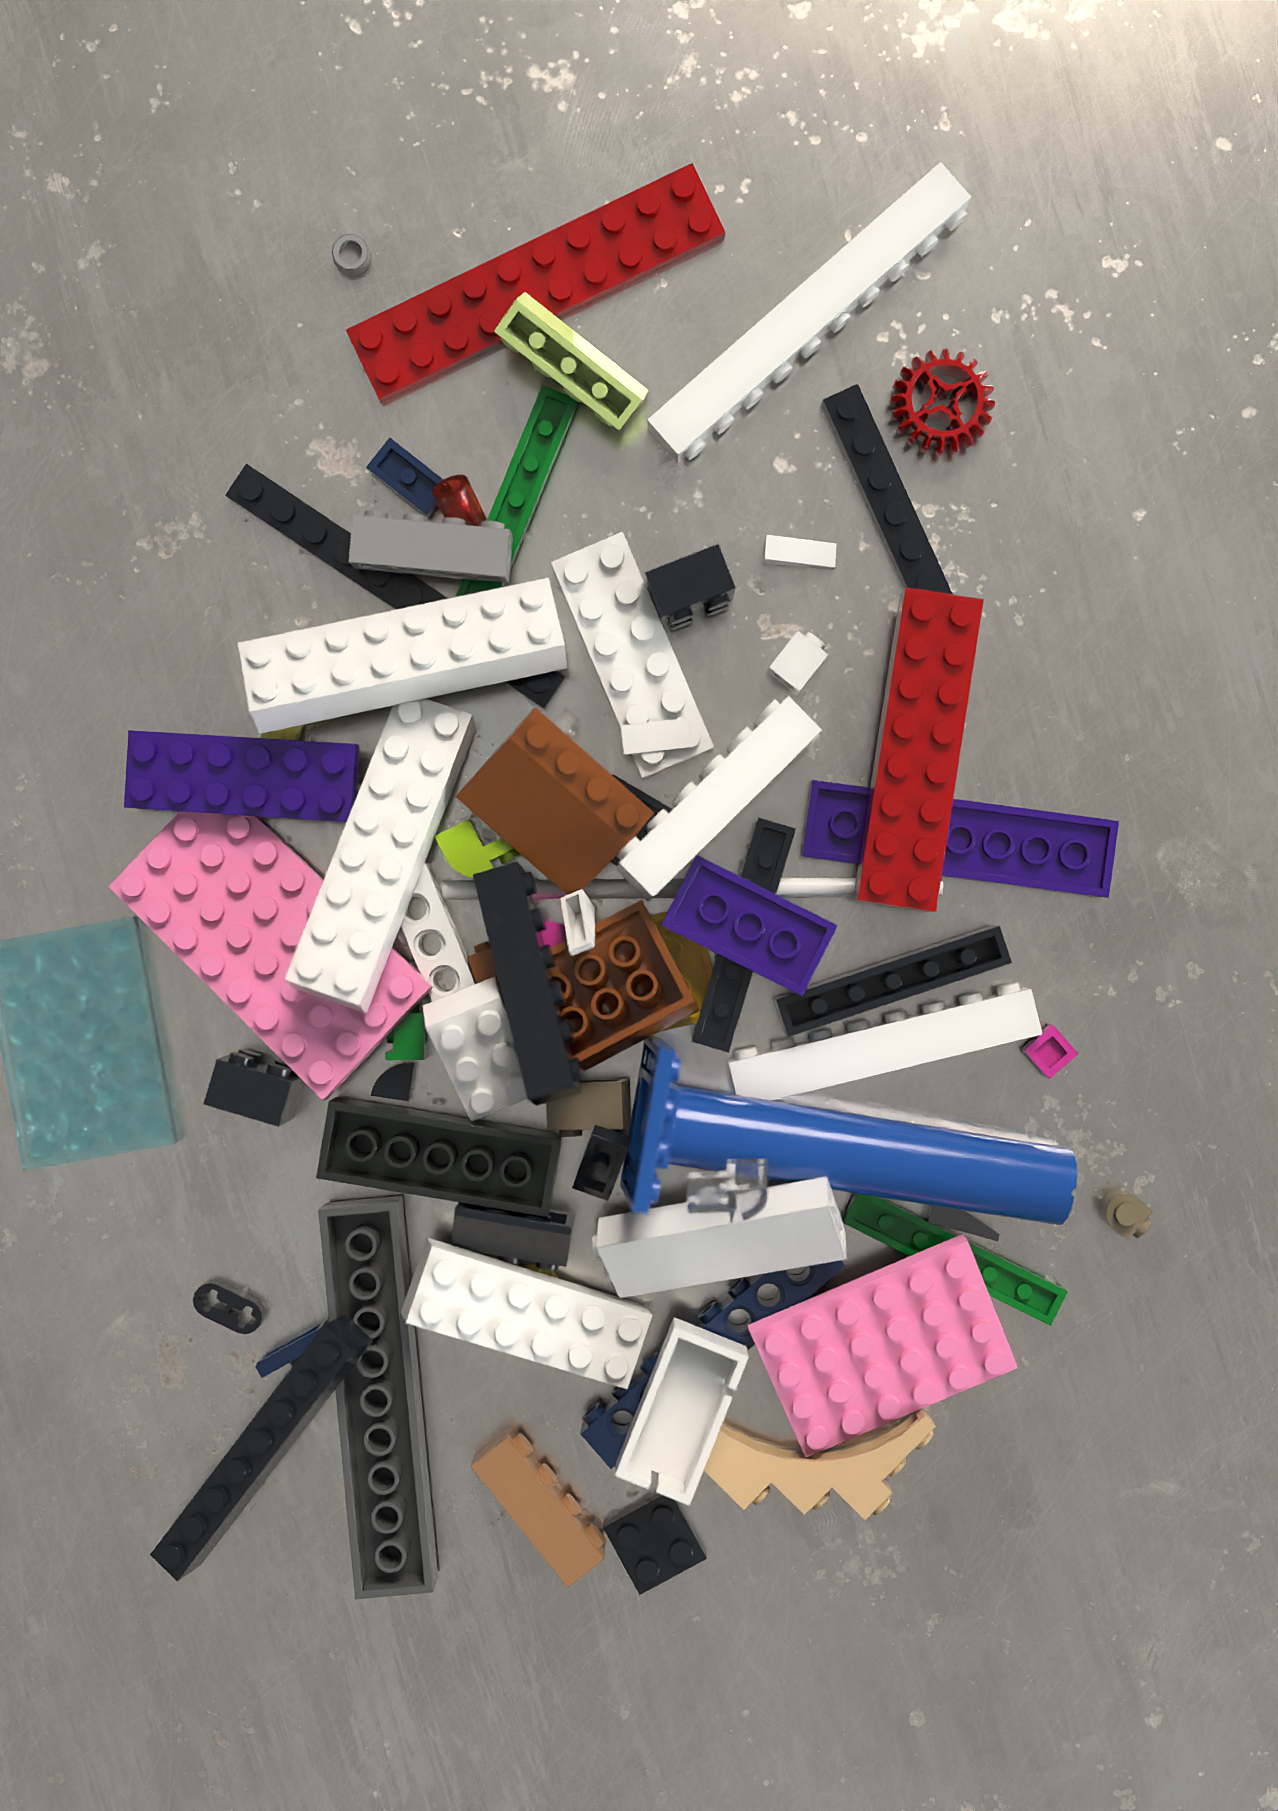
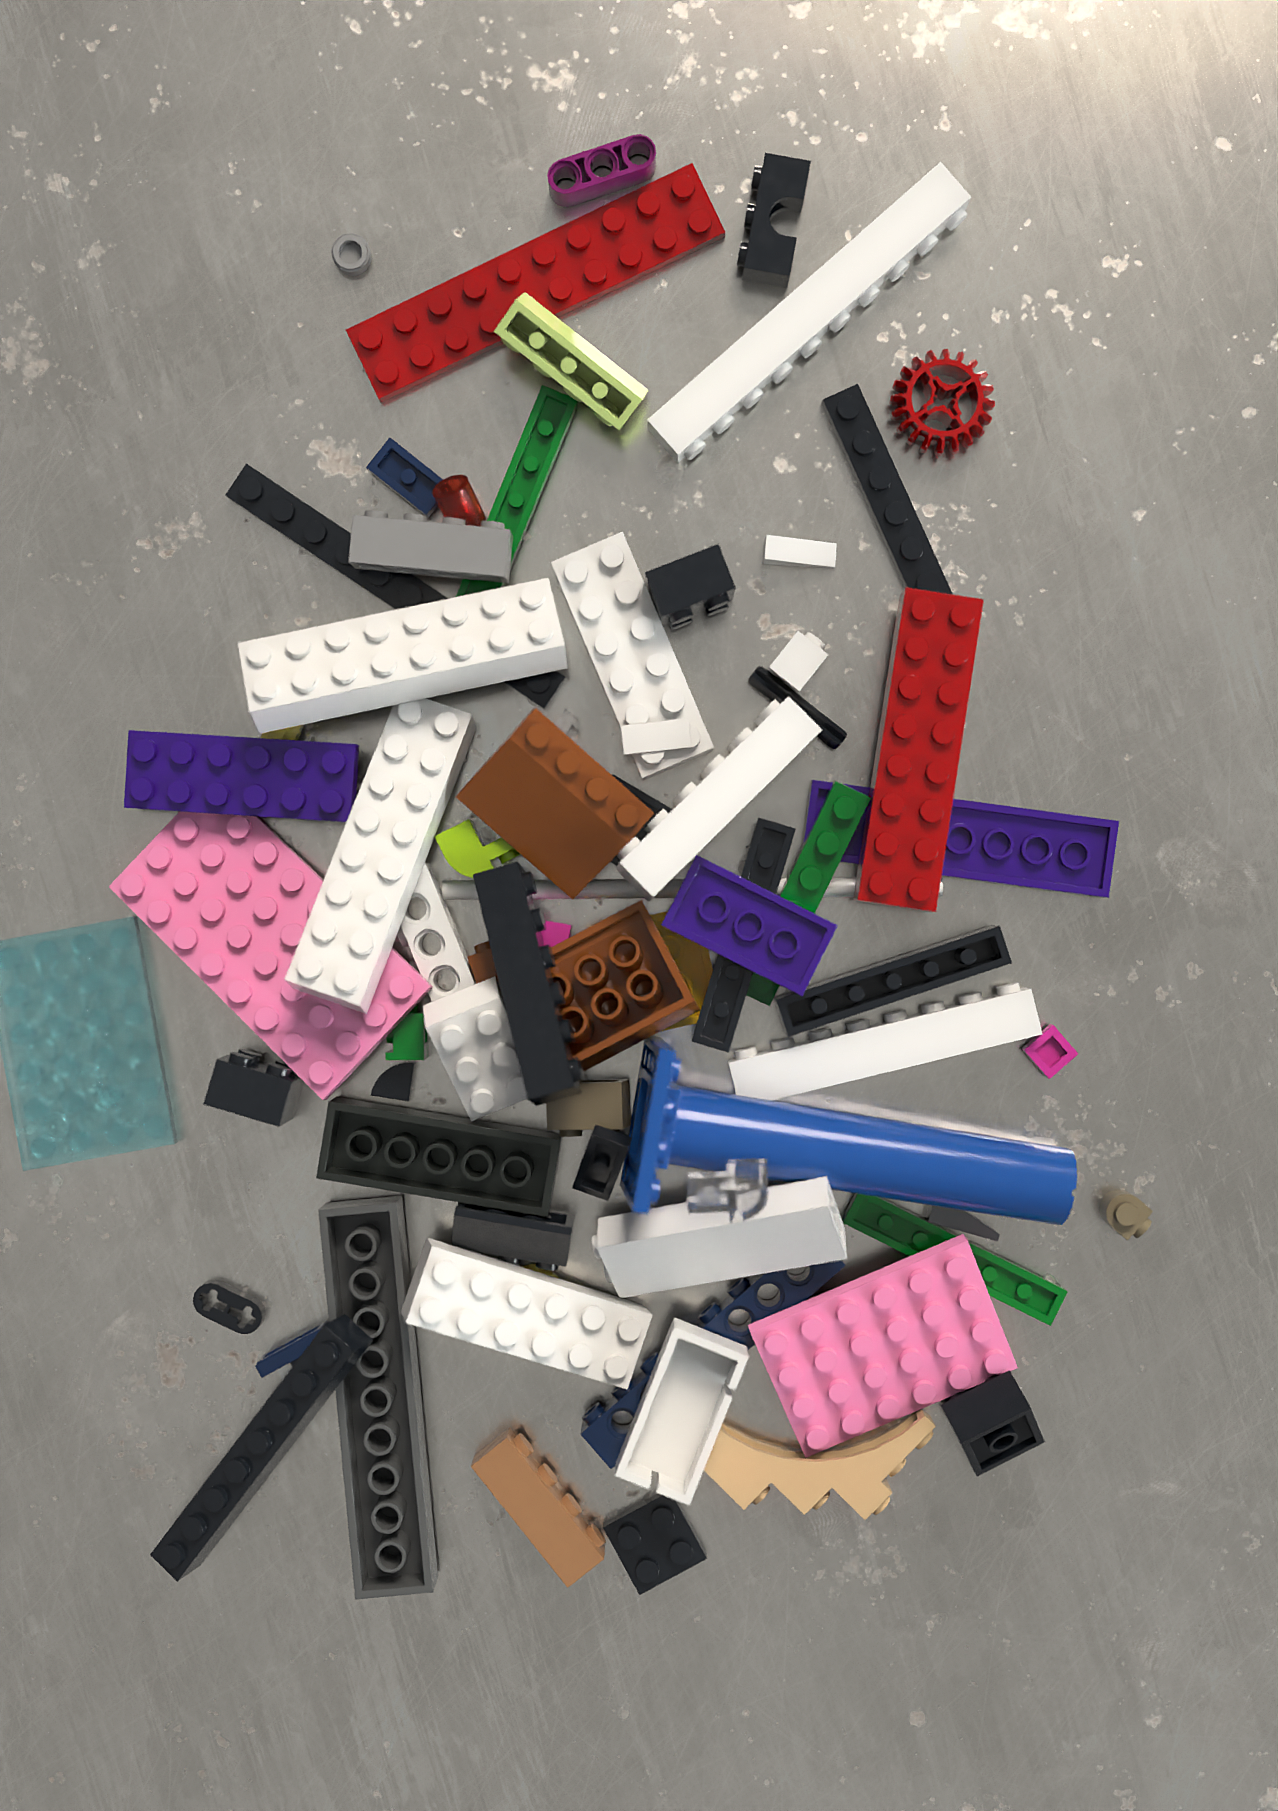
(578, 921): white piece -> none
(616, 157): none -> magenta beam
(776, 689): none -> black axle
(780, 187): none -> black arch
(817, 862): none -> green plate
(993, 1422): none -> black slope

